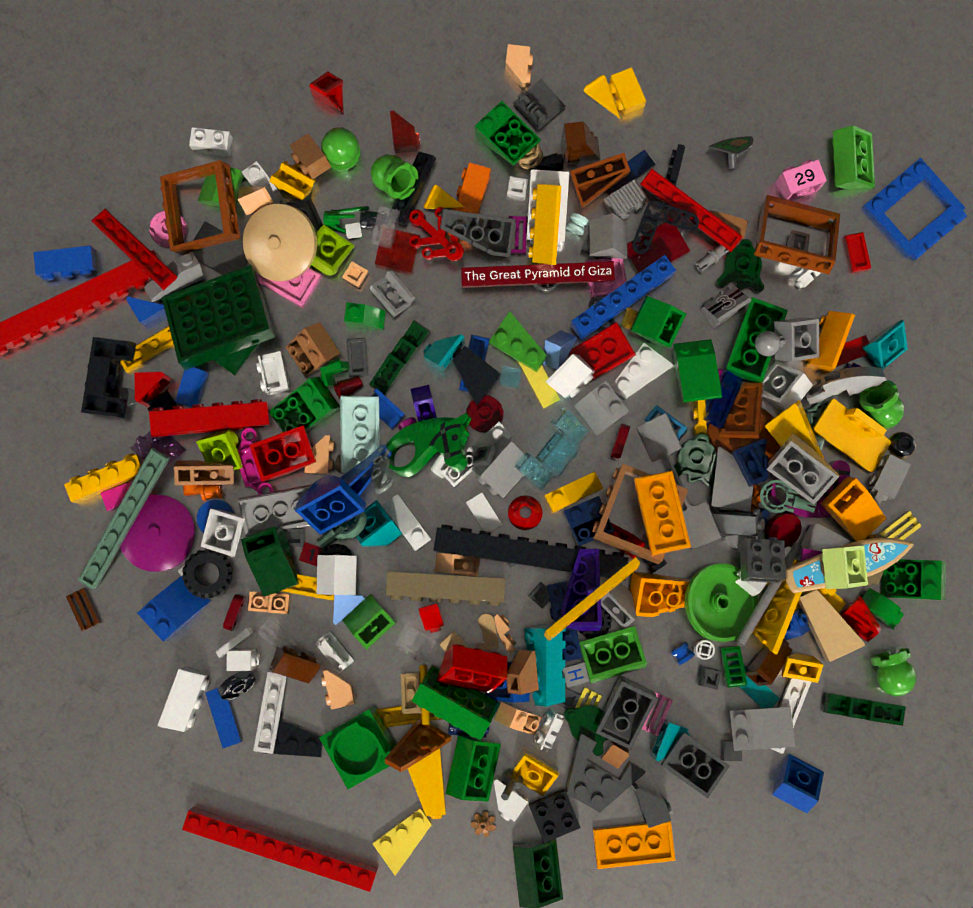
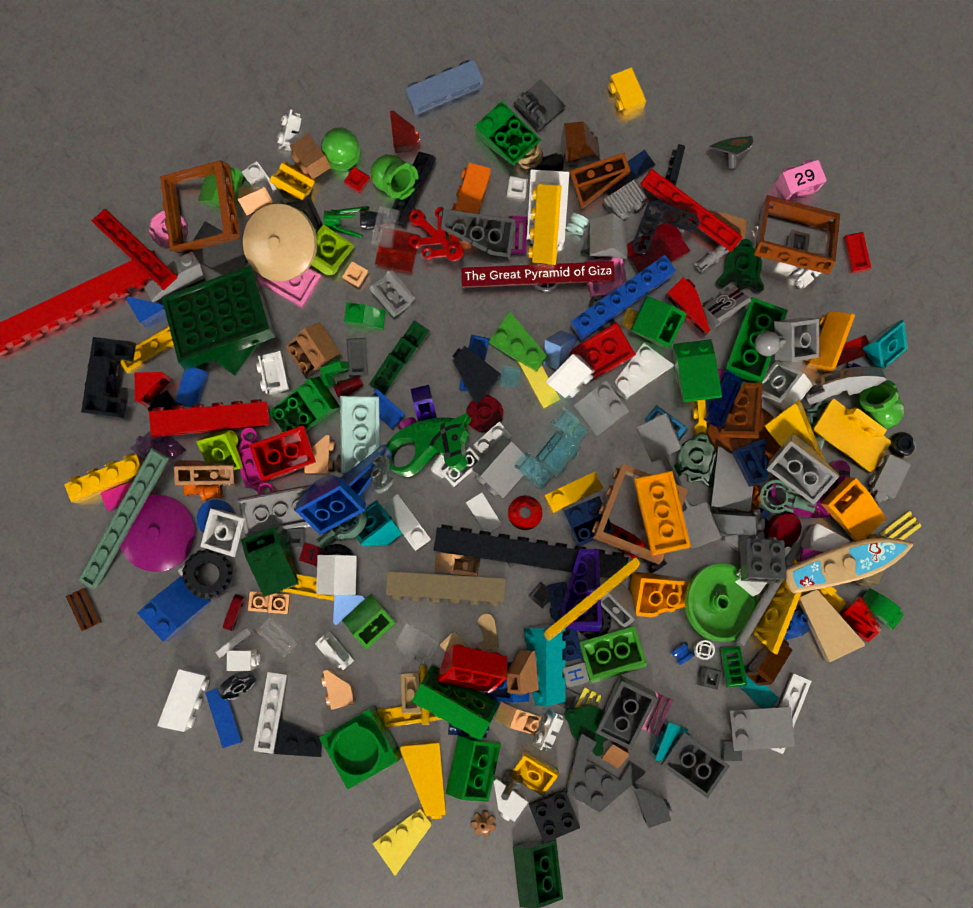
(65, 262): blue brick -> none
(211, 142): white brick -> none
(280, 848): red brick -> none
(290, 123): none -> white hinge
(294, 665): reddish brown slope -> none
(329, 91): red slope -> none
(353, 230): white sticker -> none
(356, 179): none -> red tile
(416, 745): dark orange wing -> none
(431, 617): red slope -> none
(440, 198): yellow sticker -> none
(441, 351): teal slope -> none
(444, 86): none -> sand blue brick
(484, 456): dark grey tile -> none
(502, 627): light nougat slope -> none
(517, 64): light nougat slope -> none
(600, 92): yellow sticker -> none
(620, 441): dark red beam -> none
(633, 845): light orange tile -> none
(685, 298): none -> red slope
(798, 784): blue slope -> none
(802, 667): yellow slope -> none
(844, 567): yellowish green slope -> none
(853, 158): bright green slope -> none
(864, 709): dark green slope -> none
(895, 673): bright green tile -> none
(900, 187): blue hinge -> none
(915, 580): green slope -> none

